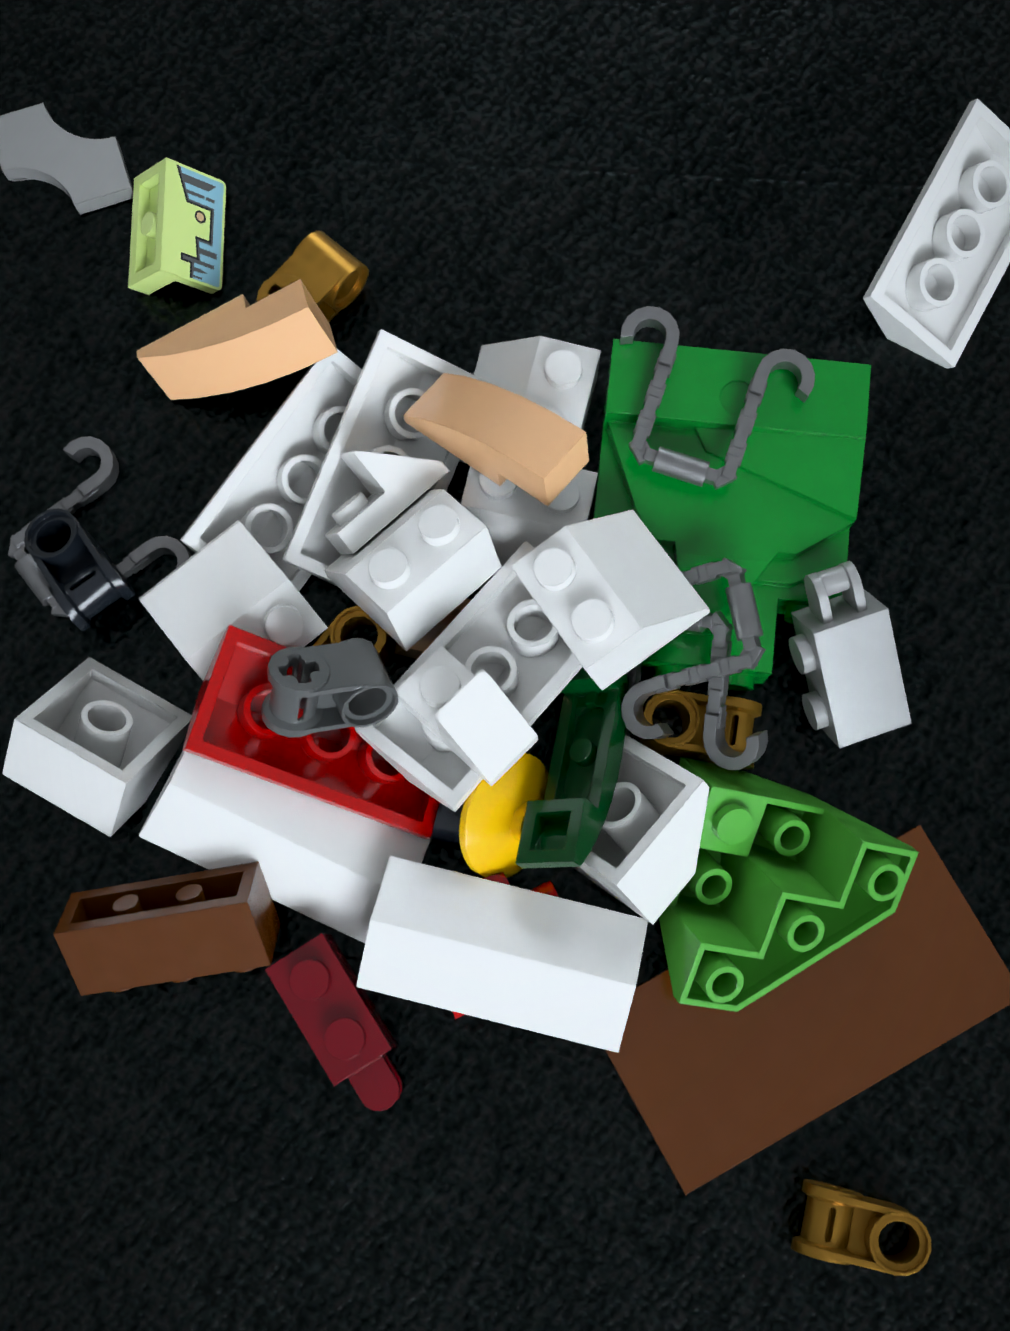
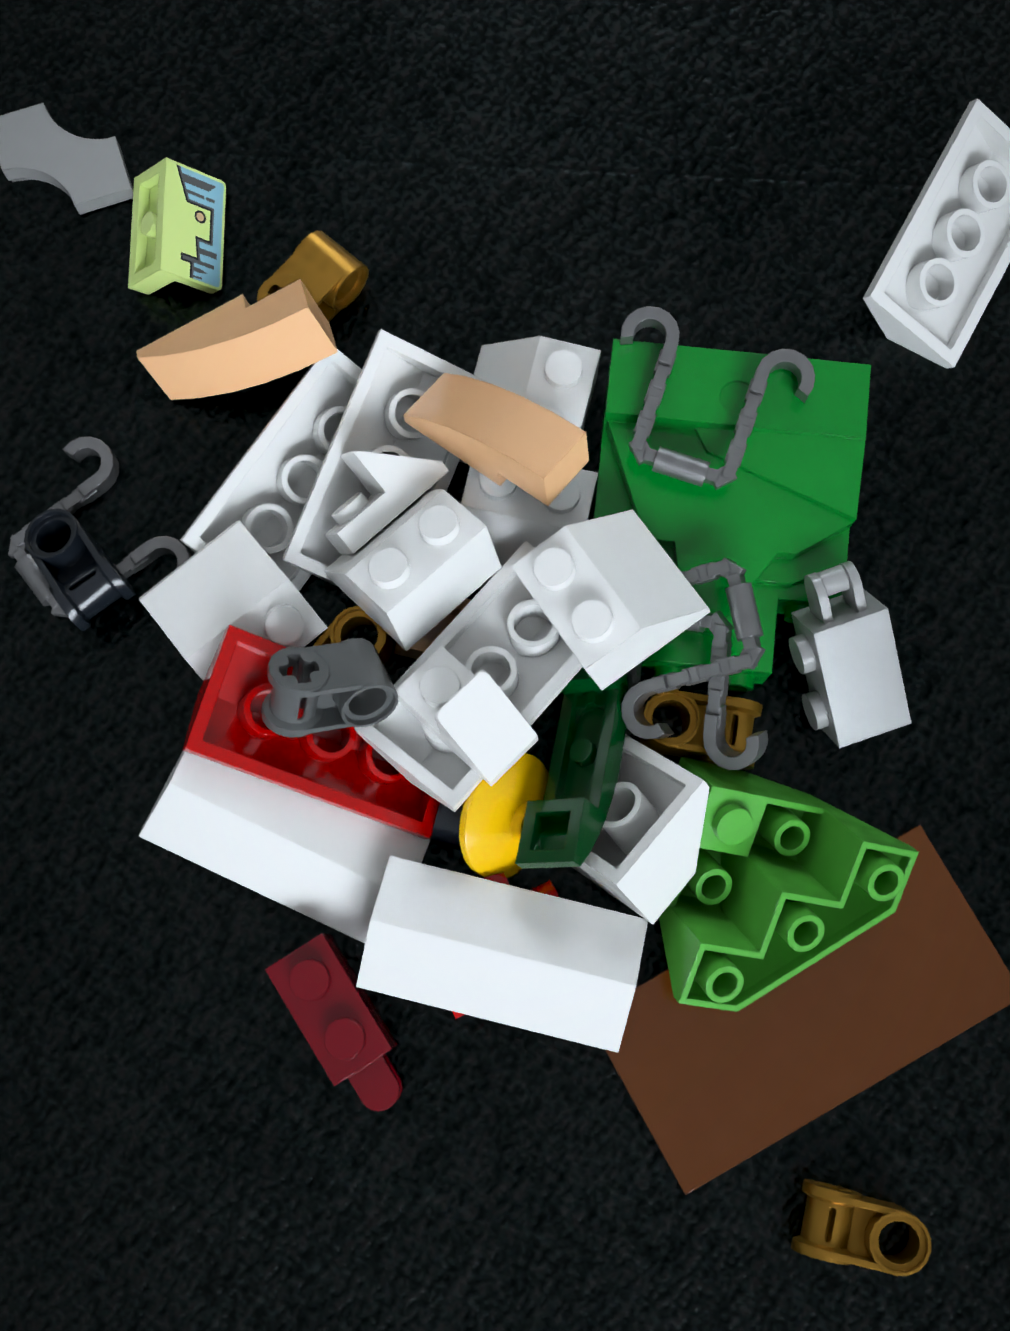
(95, 745): white slope -> none
(169, 929): reddish brown brick -> none

